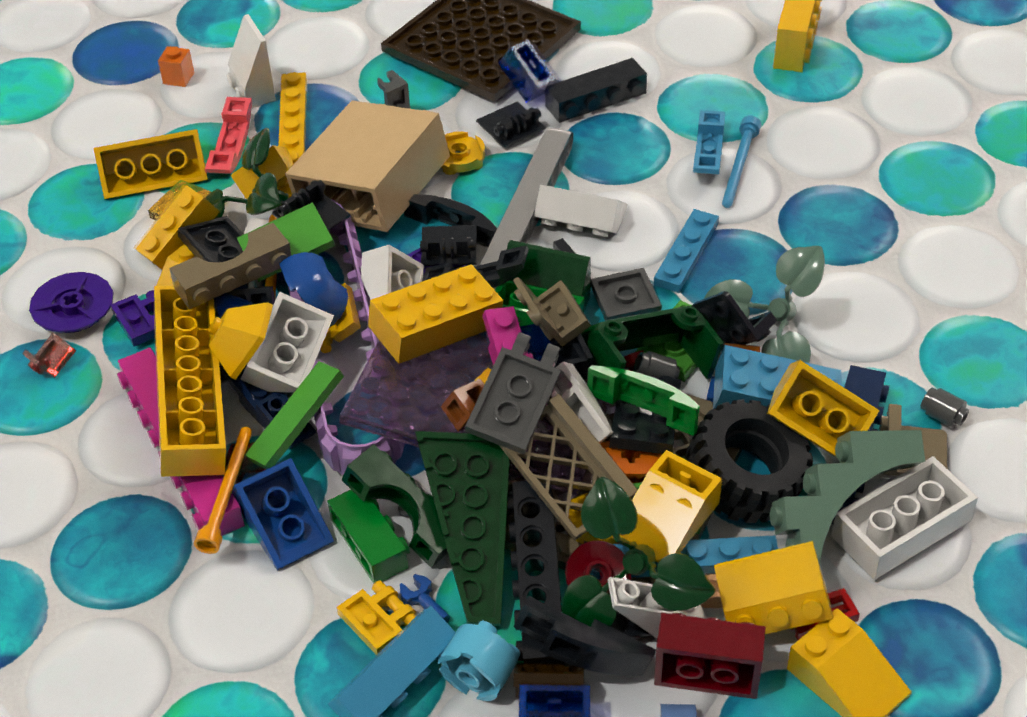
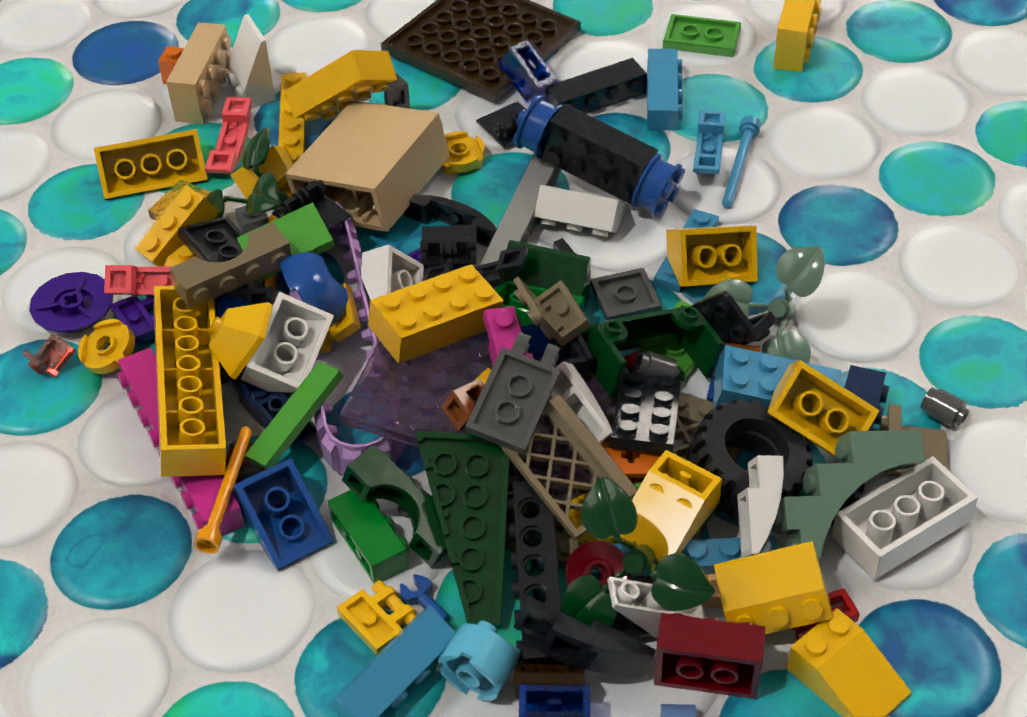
(91, 346): none -> yellow plate
(135, 280): none -> coral slope
(200, 73): none -> tan brick
(250, 222): none -> dark grey plate
(337, 84): none -> yellow brick
(599, 155): none -> black brick
(645, 392): green slope -> none
(664, 89): none -> dark azure brick
(702, 35): none -> bright green tile
(713, 254): none -> yellow slope
(759, 502): none -> white slope

